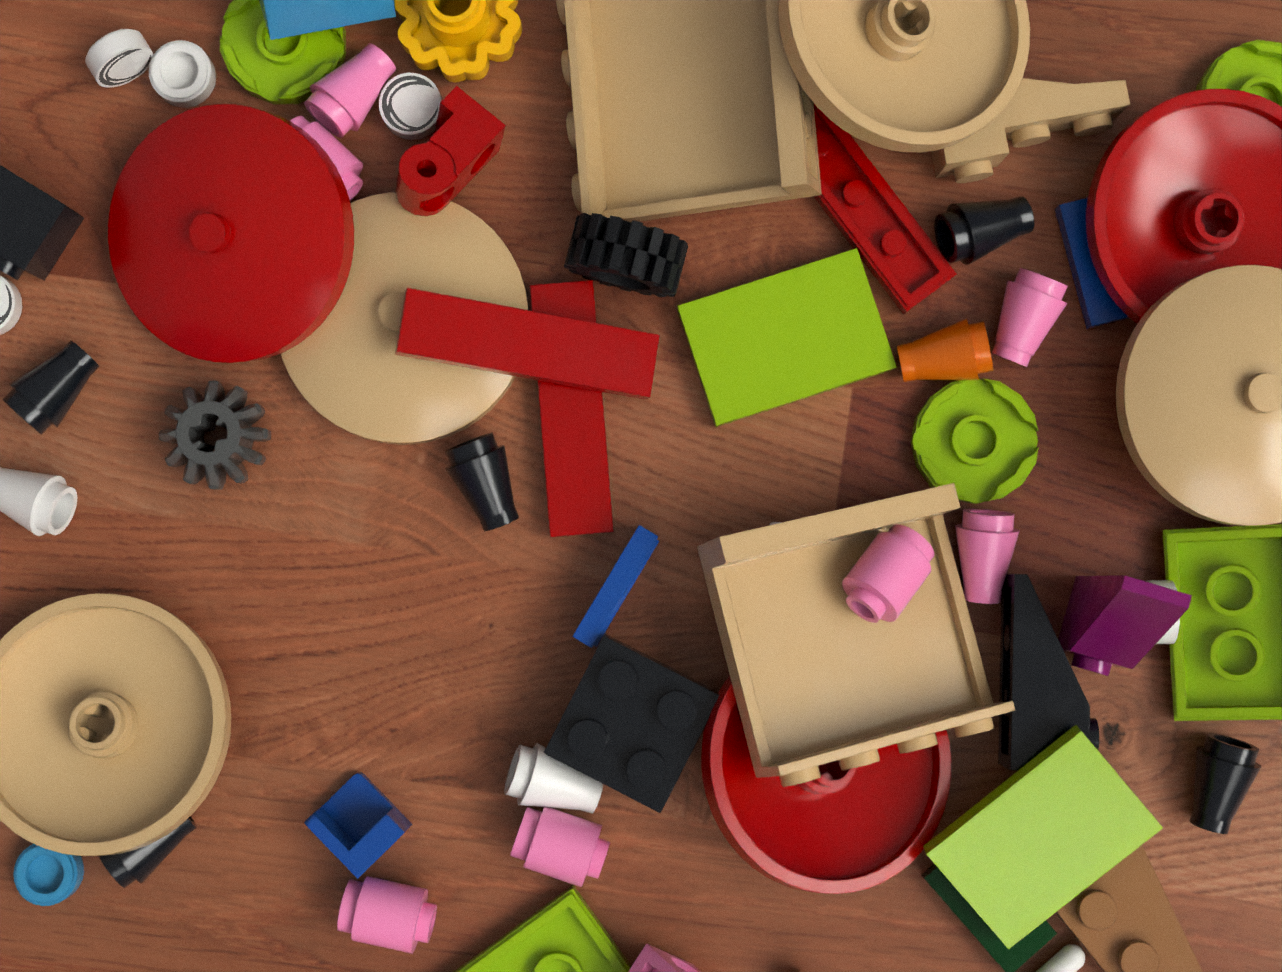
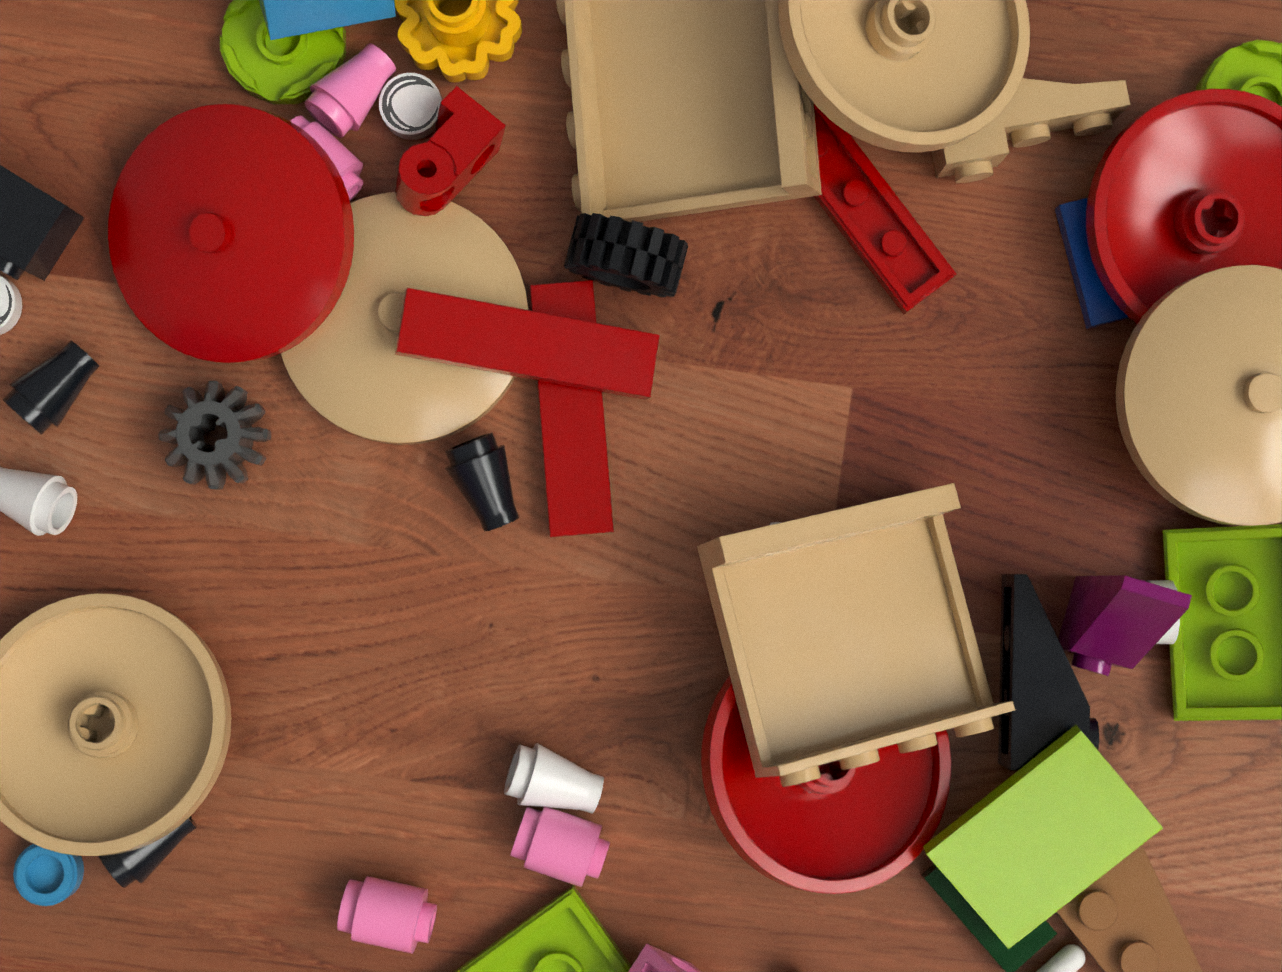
(118, 57): white tile -> none
(182, 73): white tile -> none
(358, 824): blue panel -> none
(616, 587): blue tile -> none
(632, 723): black brick -> none
(786, 337): lime tile -> none
(888, 574): bright pink brick -> none
(947, 354): orange cone -> none
(976, 438): lime tile -> none
(978, 228): black cone -> none
(985, 552): bright pink cone -> none
(1027, 315): bright pink cone -> none
(1222, 779): black cone -> none

